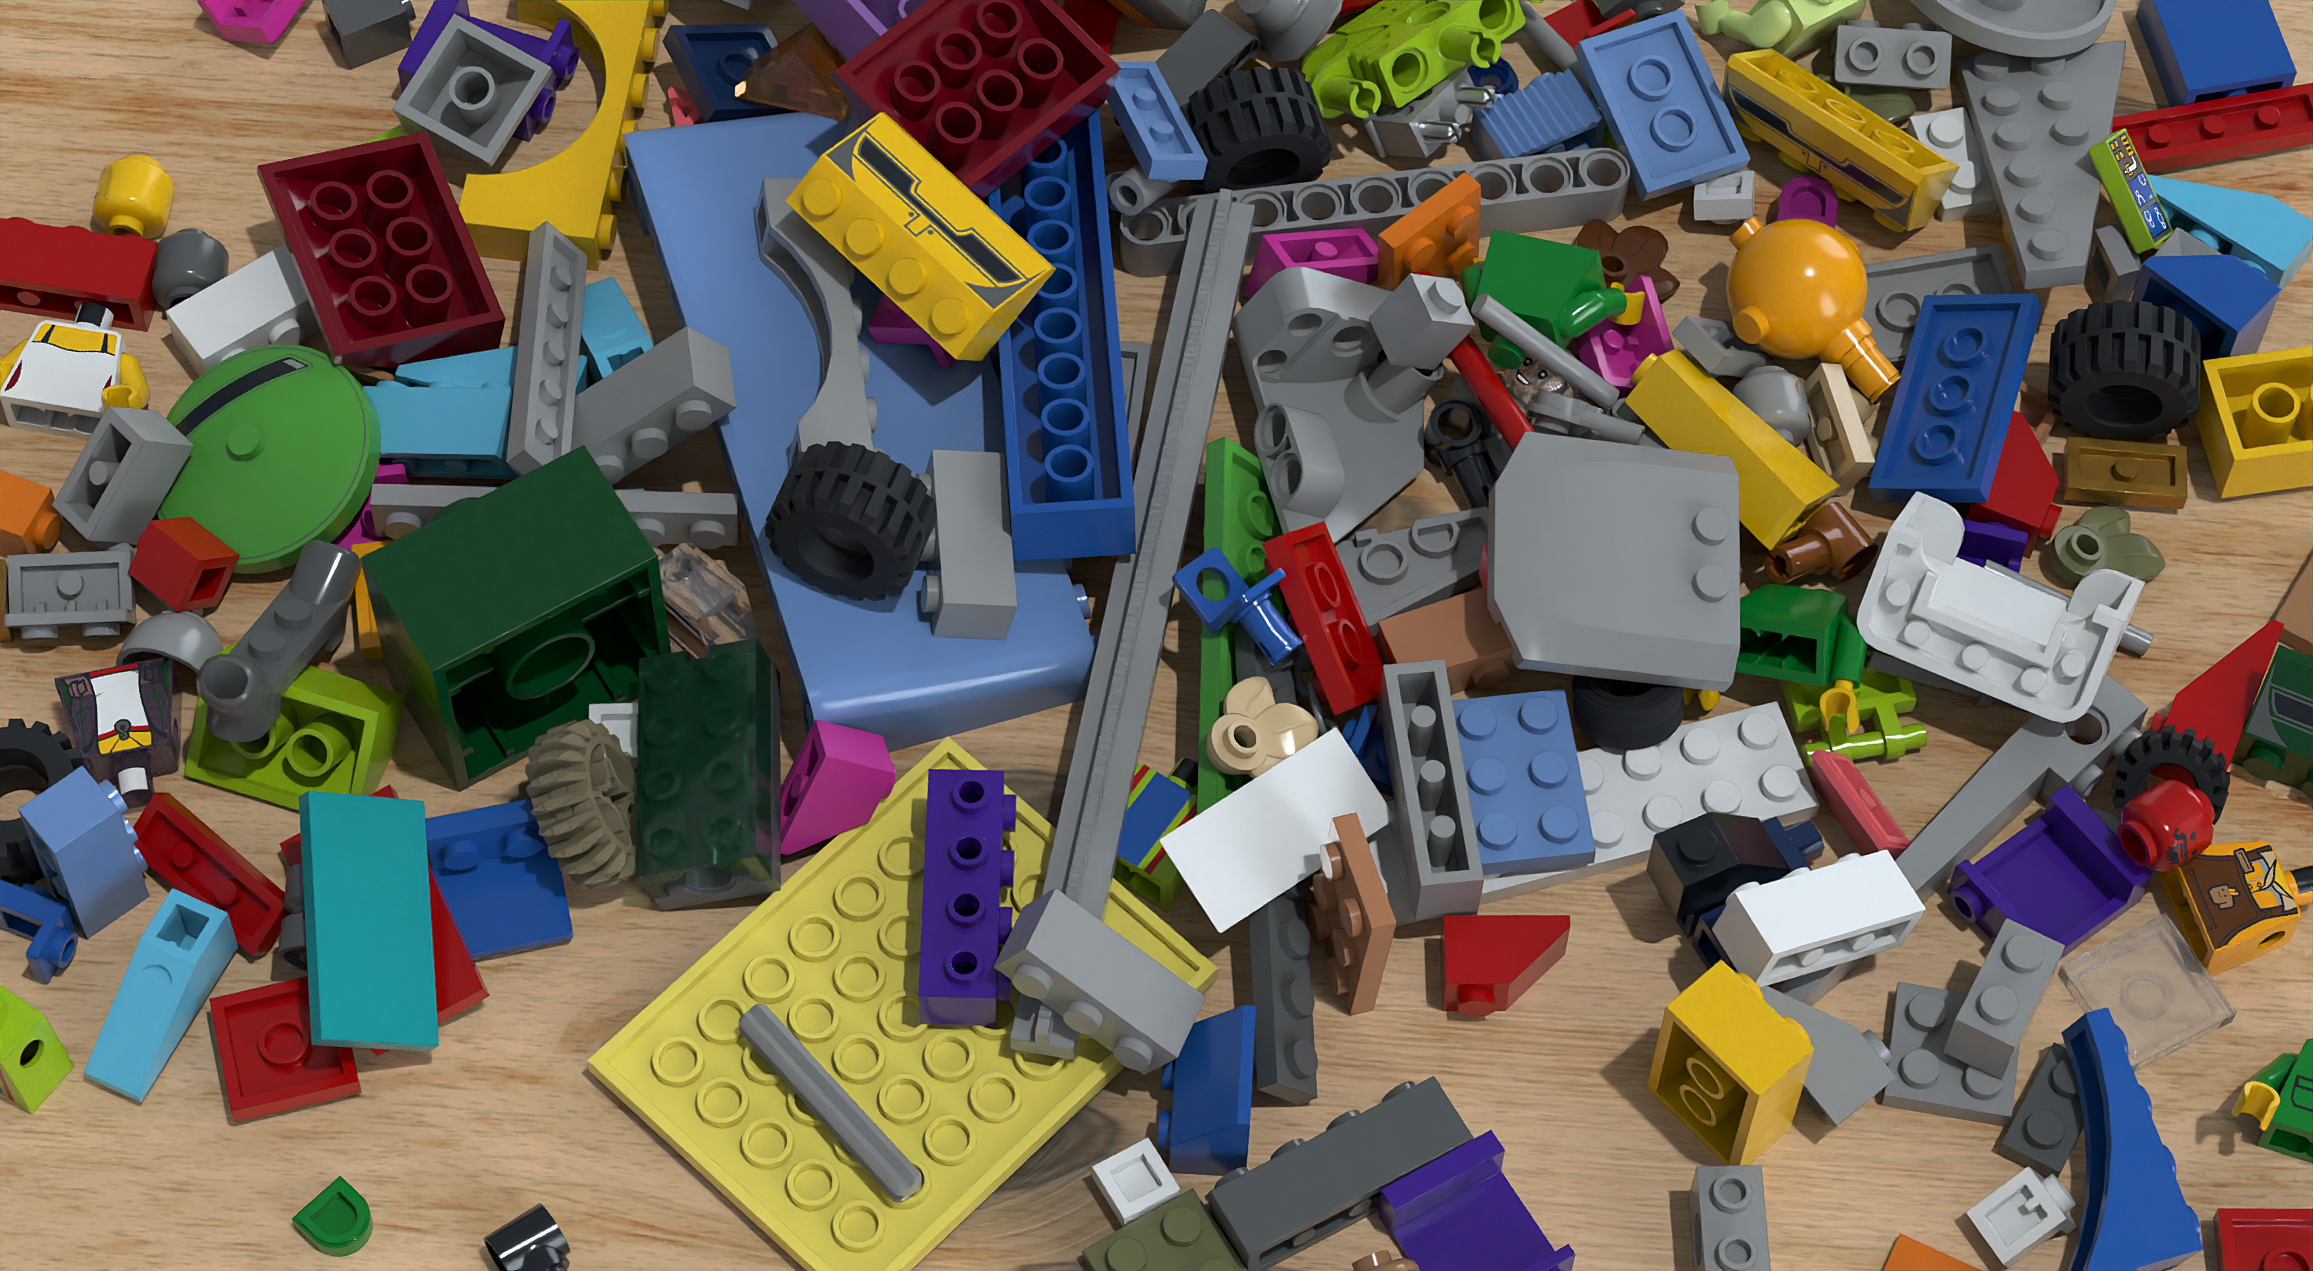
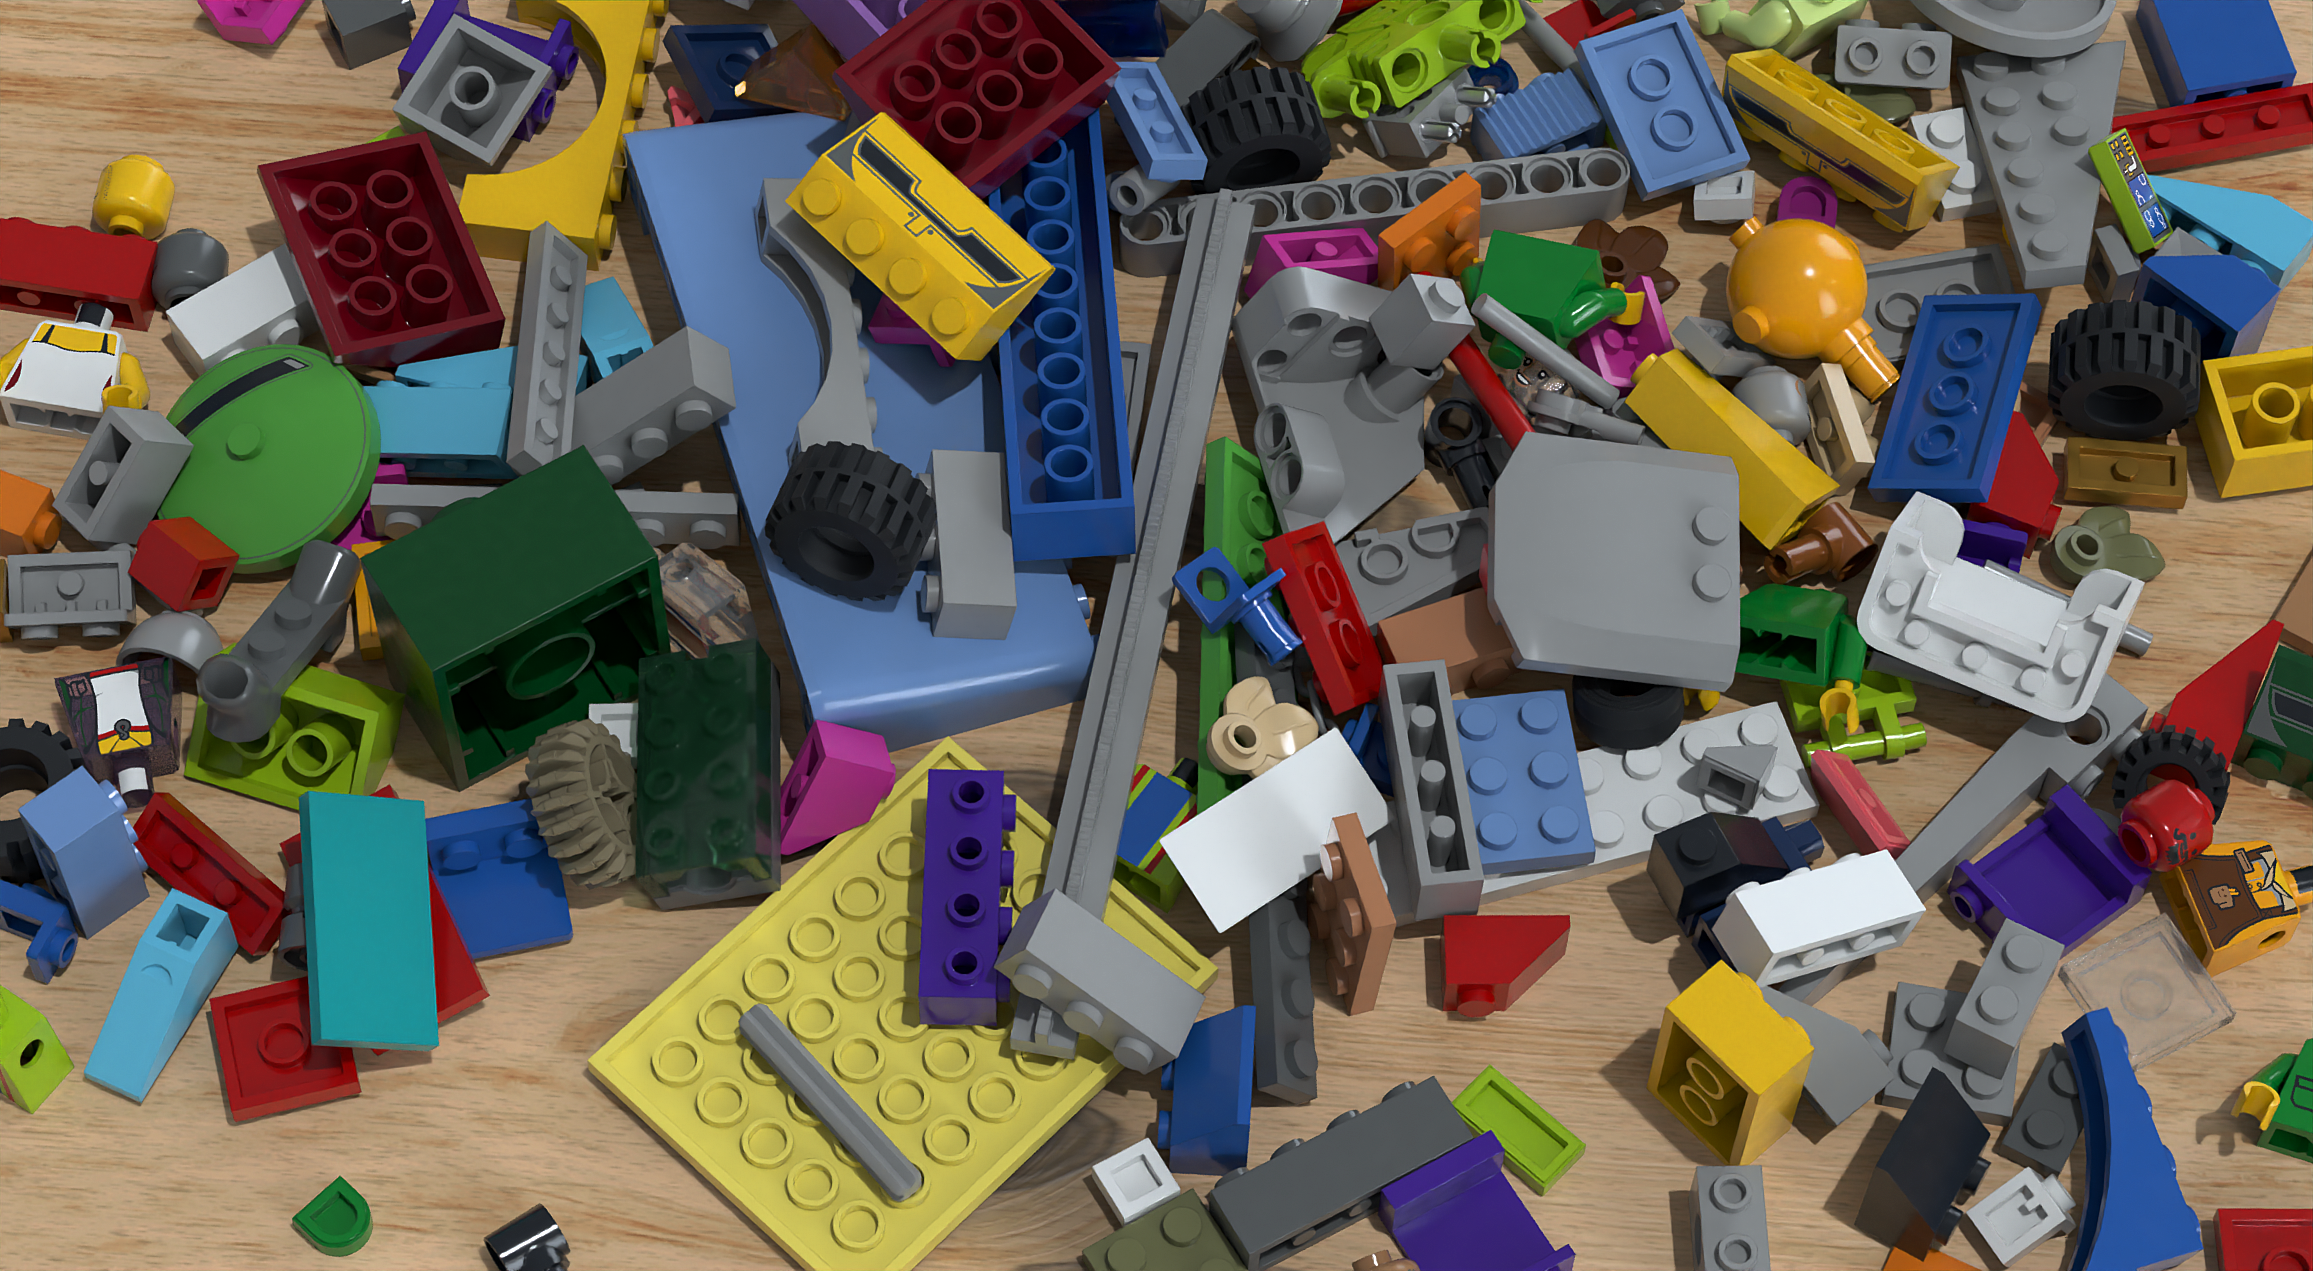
(1121, 26): none -> clear blue plate
(1533, 1140): none -> lime tile
(1737, 772): none -> light grey slope
(1926, 1170): none -> black slope

